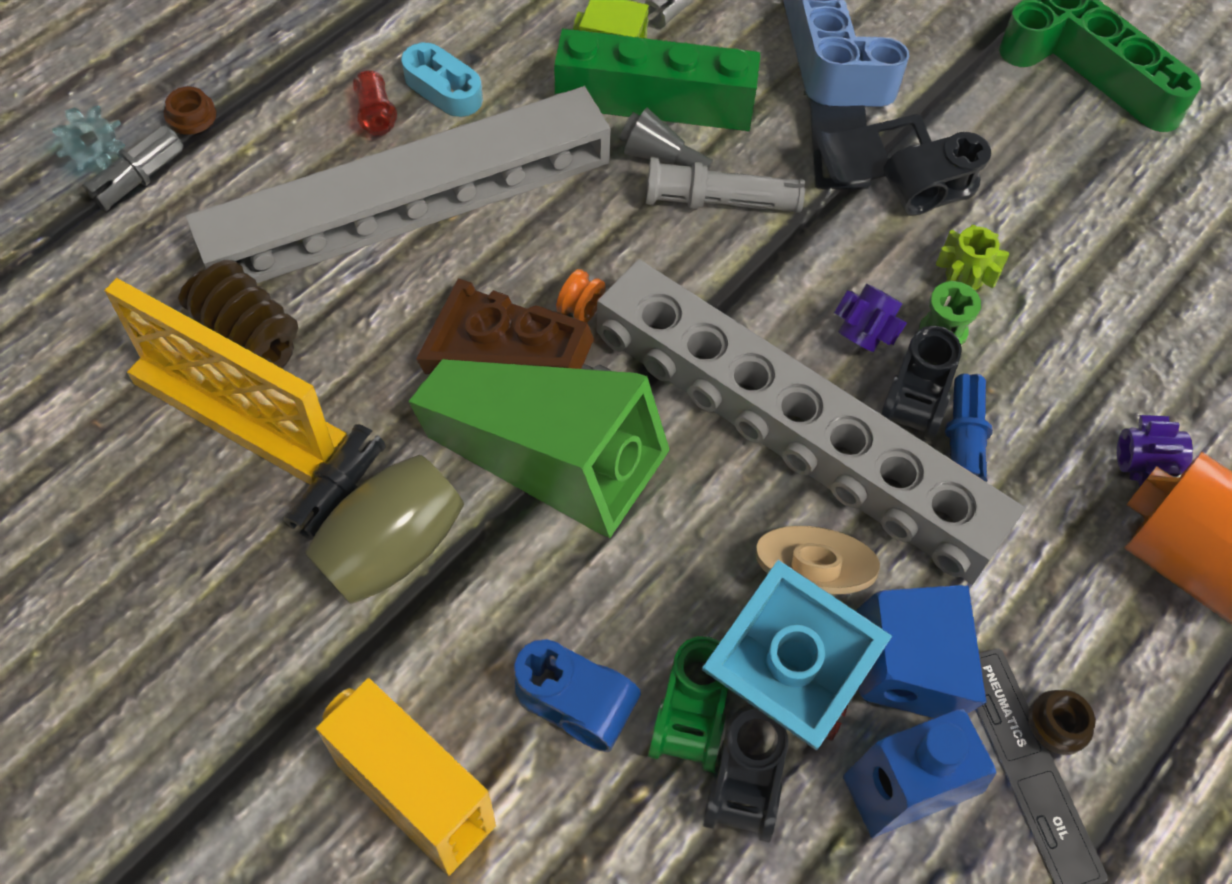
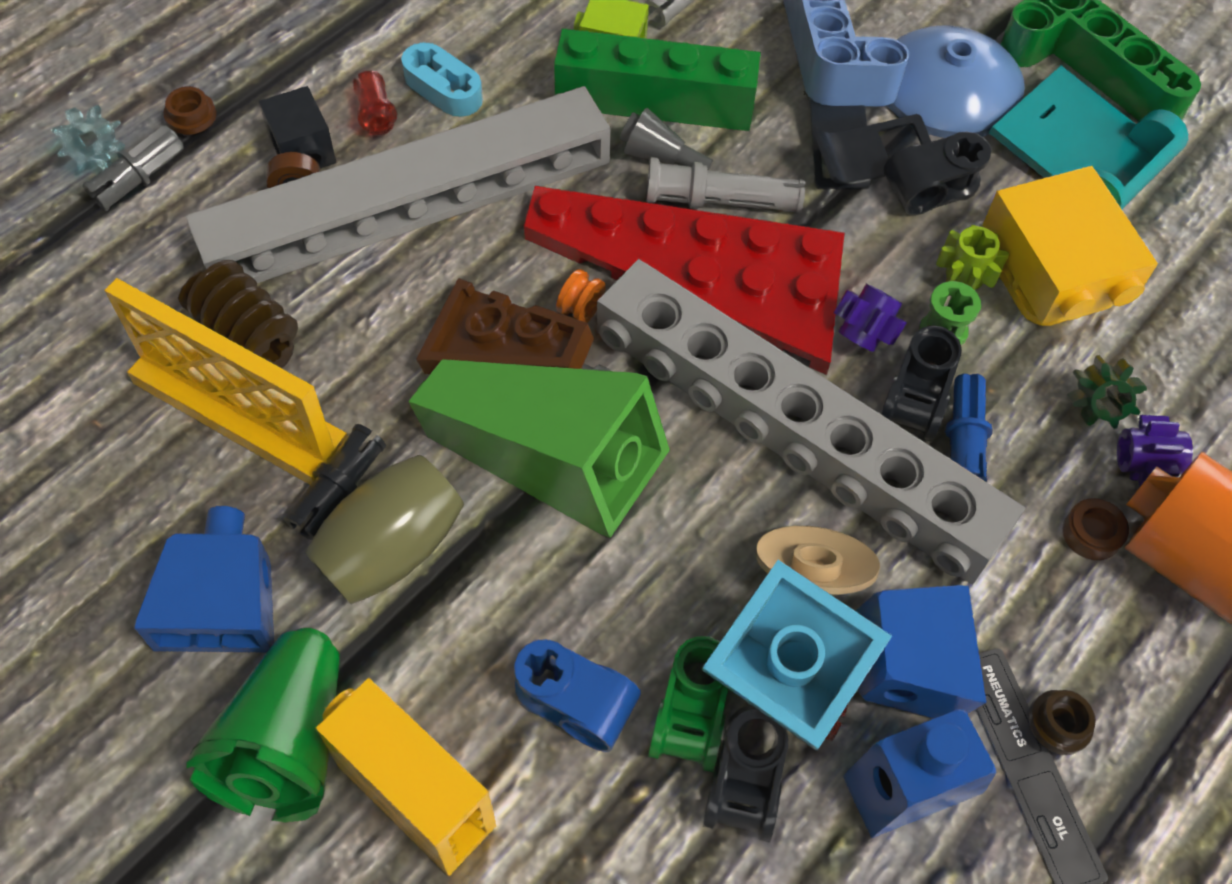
(210, 591): none -> blue torso
(266, 736): none -> green cone
(289, 167): none -> reddish brown tile
(298, 126): none -> black brick
(756, 271): none -> red wing
(957, 81): none -> medium blue dish
(1067, 247): none -> yellow brick
(1089, 132): none -> teal door
(1095, 529): none -> reddish brown tile
(1120, 396): none -> dark green gear

